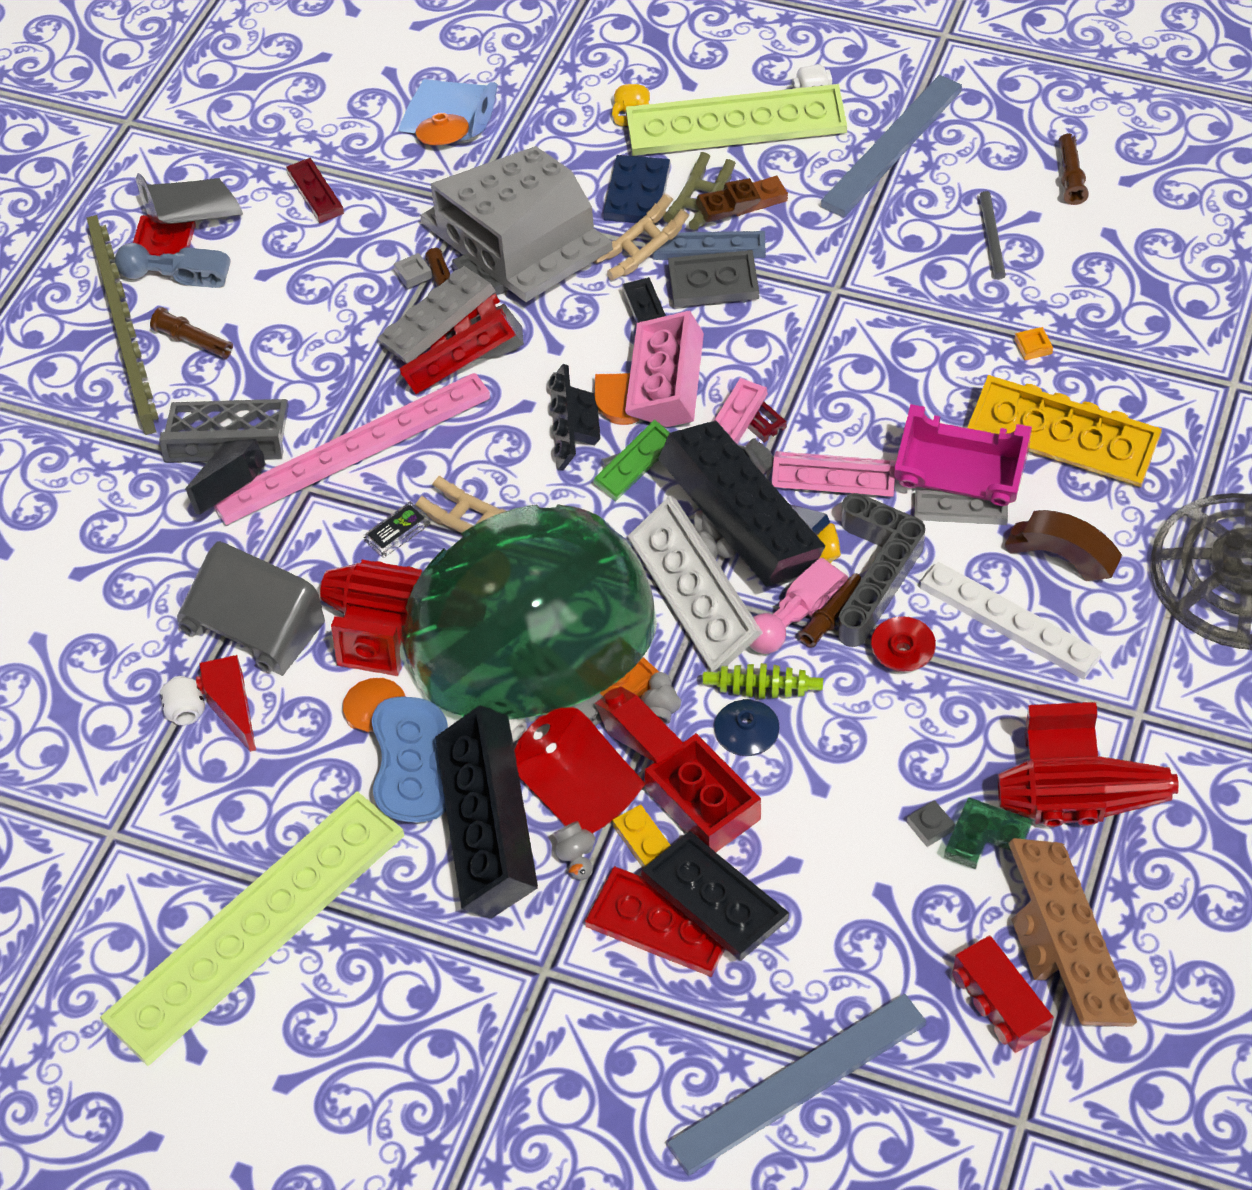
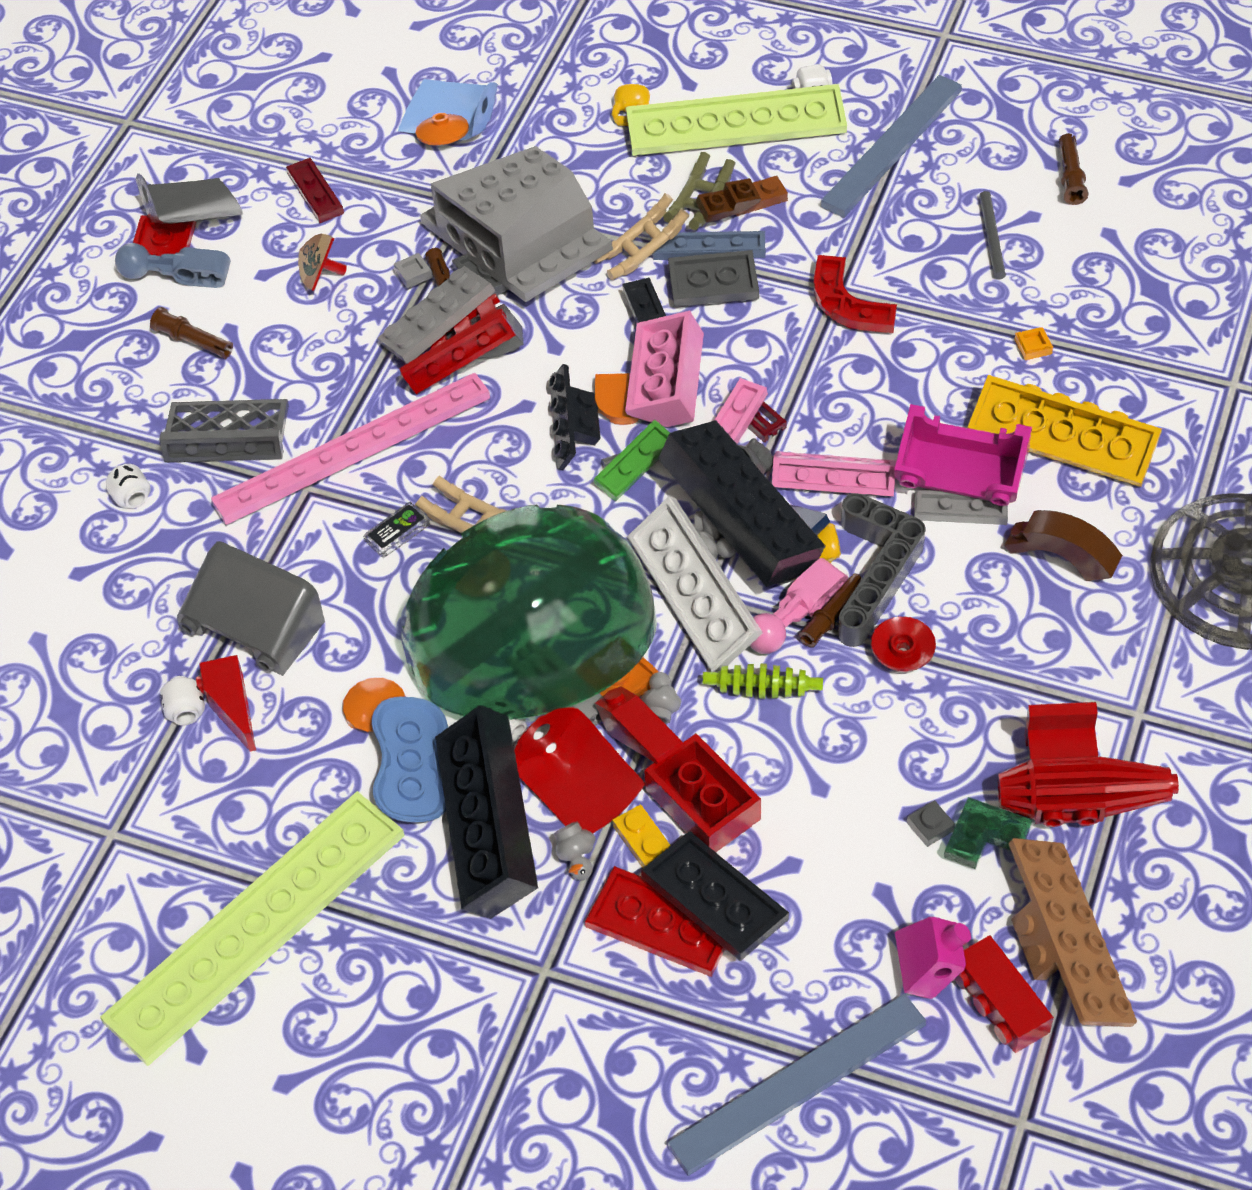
(125, 330): olive plate -> none
(128, 486): none -> white head
(225, 473): black slope -> none
(314, 258): none -> shield
(374, 608): red piece -> none
(635, 187): dark blue plate -> none
(745, 738): dark blue dish -> none
(844, 307): none -> red plate
(931, 955): none -> dark pink torso
(1011, 620): white plate -> none

